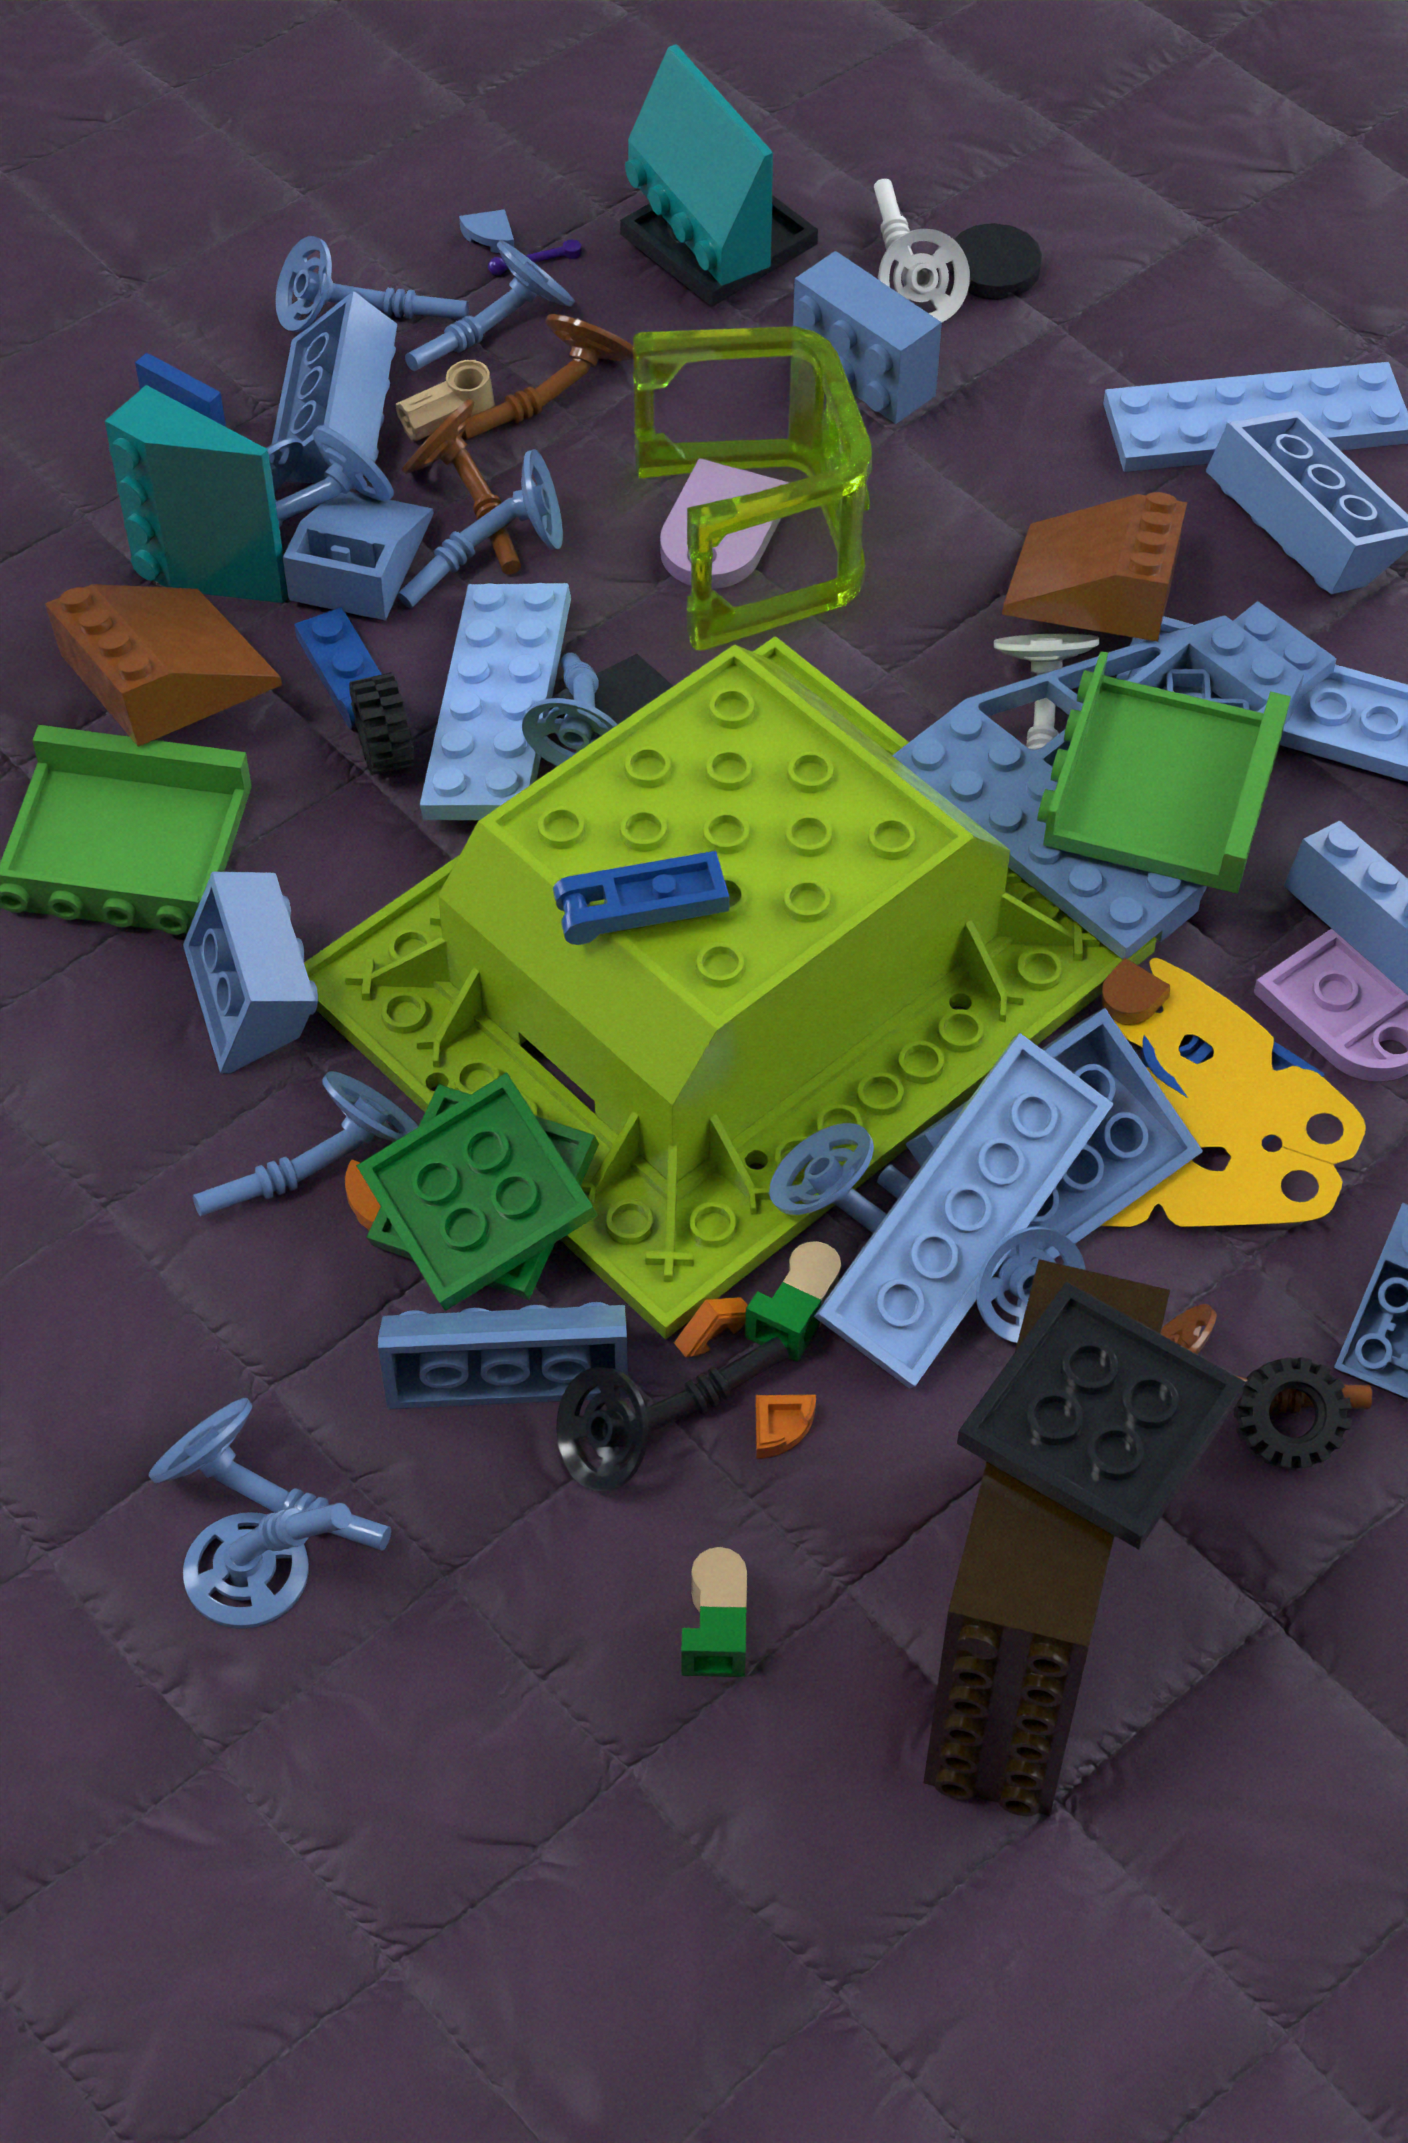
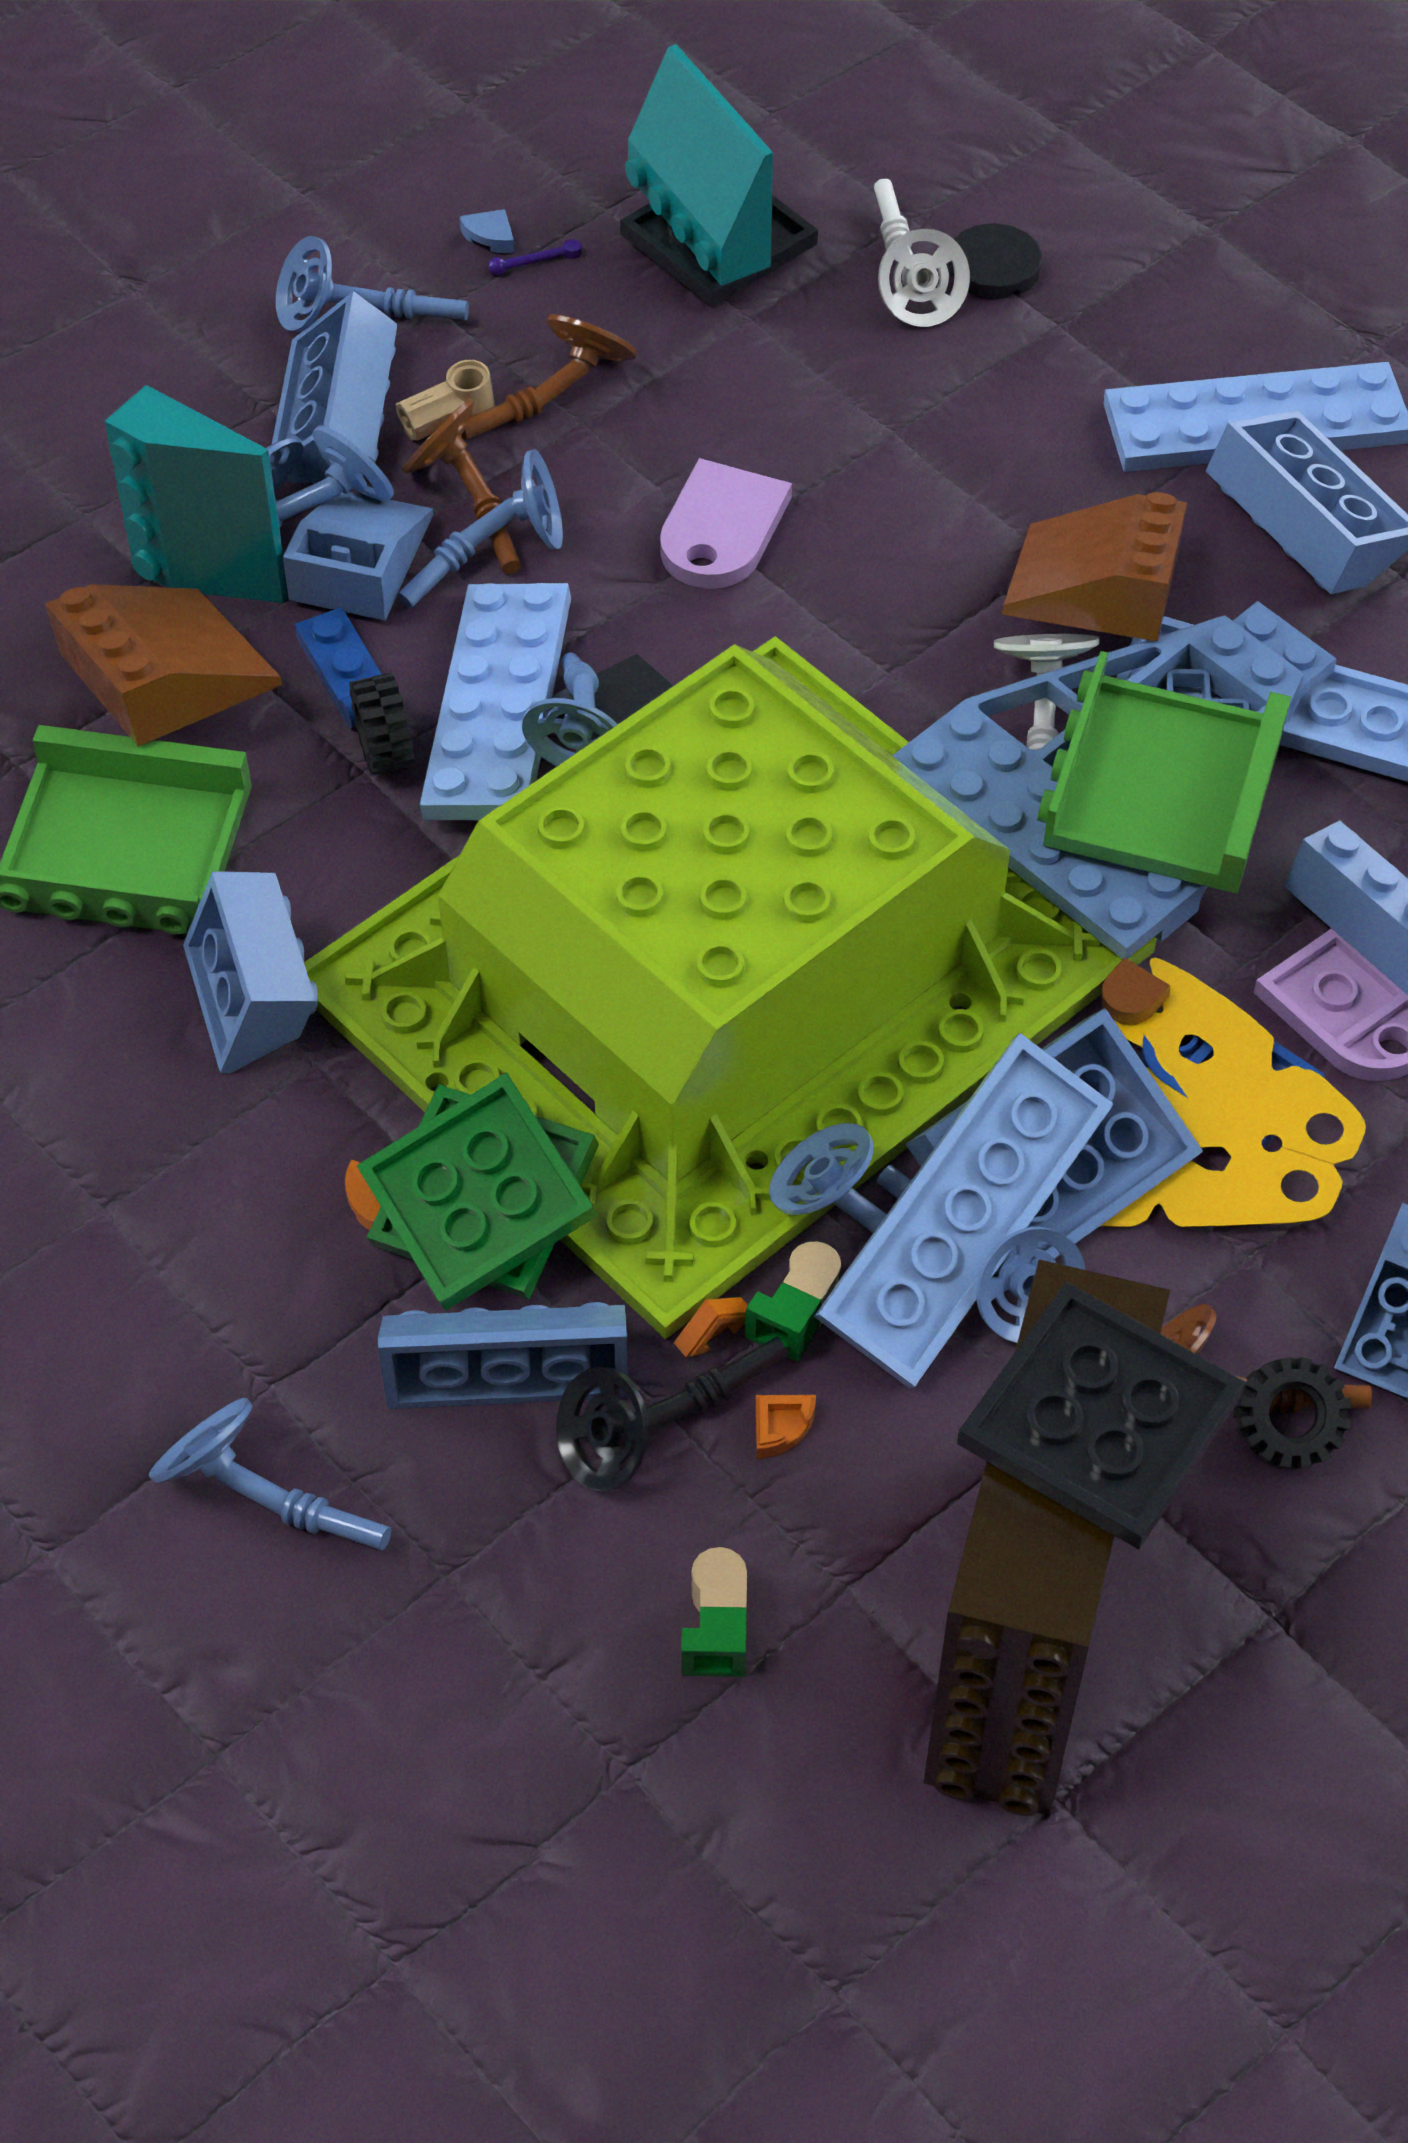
(180, 387): blue tile -> none
(250, 1562): medium blue dish -> none
(365, 1117): medium blue dish -> none
(527, 283): medium blue dish -> none
(640, 895): blue plate -> none
(821, 443): clear neon green windscreen -> none
(879, 335): medium blue brick -> none

